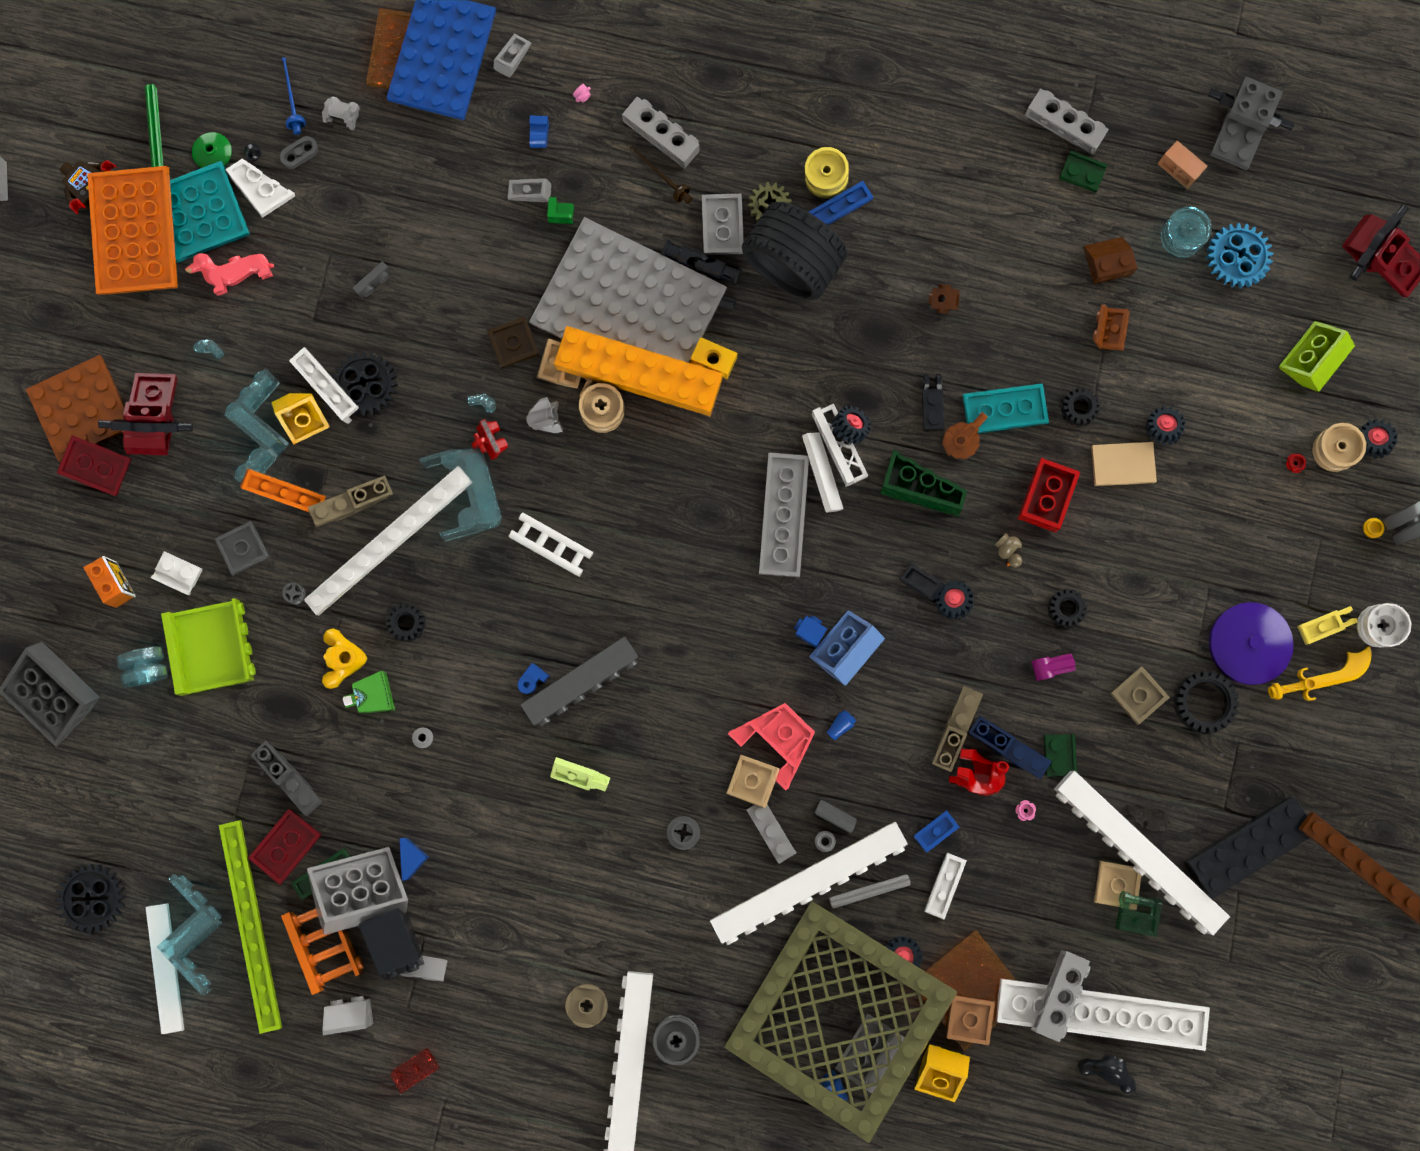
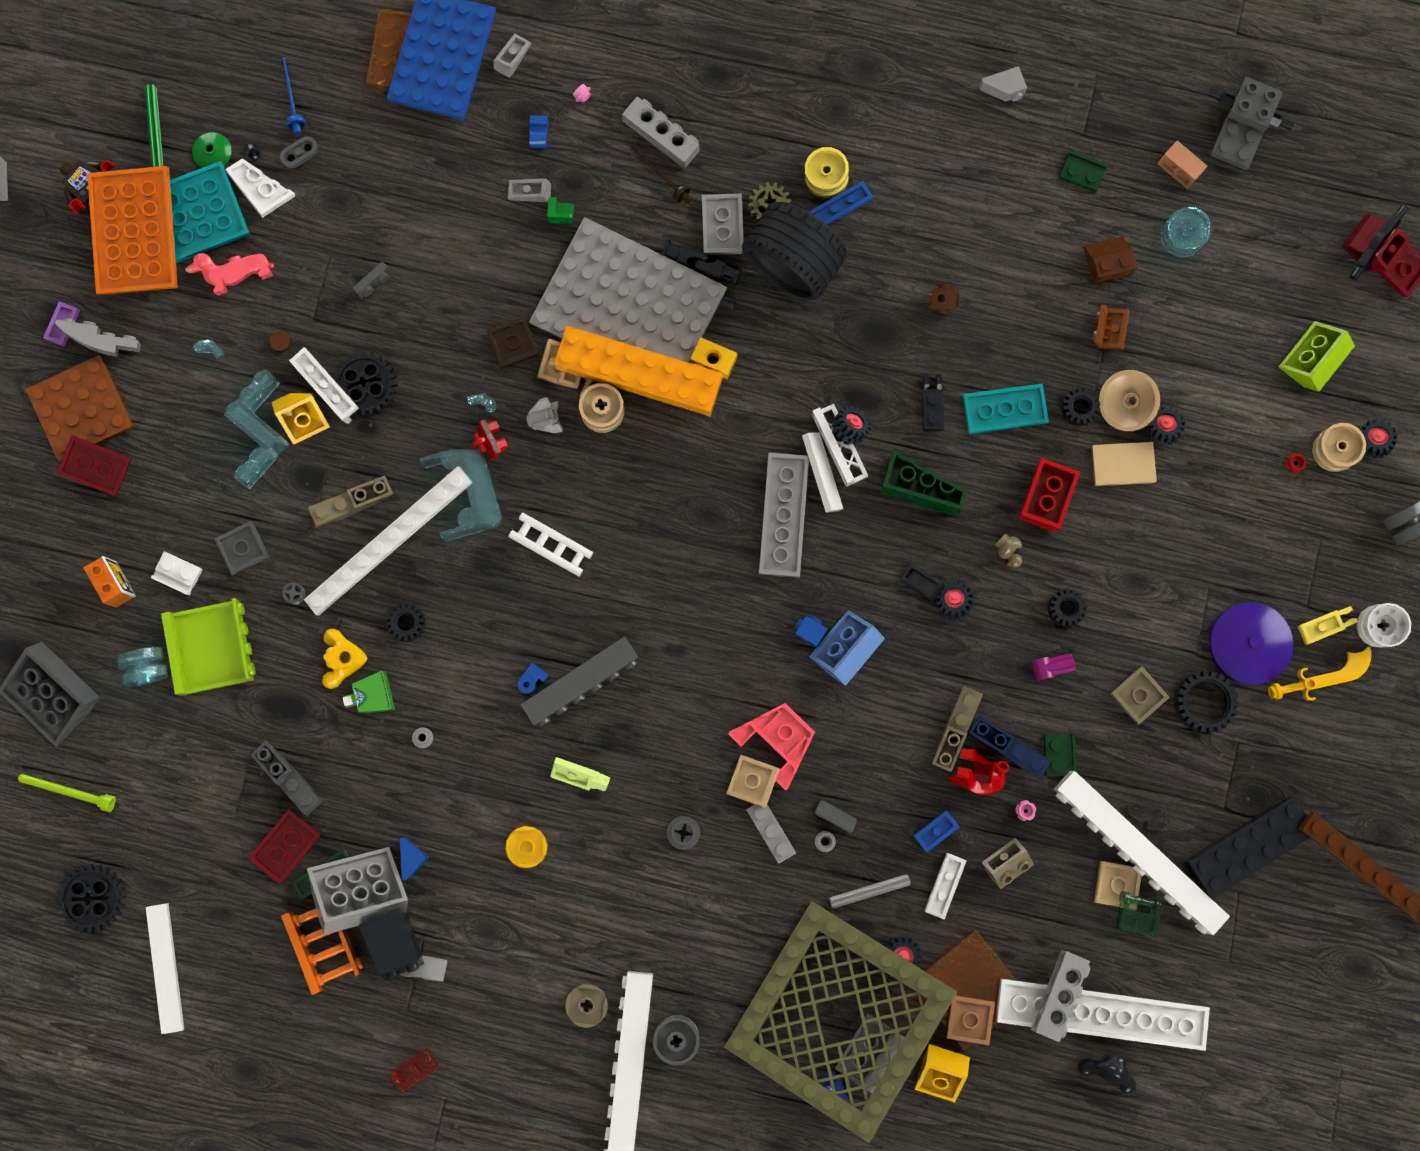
(53, 333): none -> medium lavender plate
(89, 336): none -> light grey slope
(105, 802): none -> lime piece
(148, 415): dark red piece -> none
(190, 934): clear light blue bracket -> none
(250, 927): lime plate -> none
(280, 341): none -> reddish brown tile
(280, 490): orange plate -> none
(341, 110): light grey piece -> none
(347, 1016): light grey slope -> none
(526, 847): none -> yellow tile
(809, 882): white brick -> none
(841, 724): blue cone -> none
(962, 438): dark orange piece -> none
(1005, 85): none -> light grey slope
(1007, 863): none -> dark tan brick
(1069, 131): light grey brick -> none
(1116, 398): none -> tan dish
(1247, 240): dark azure gear -> none
(1373, 528): yellow plate -> none

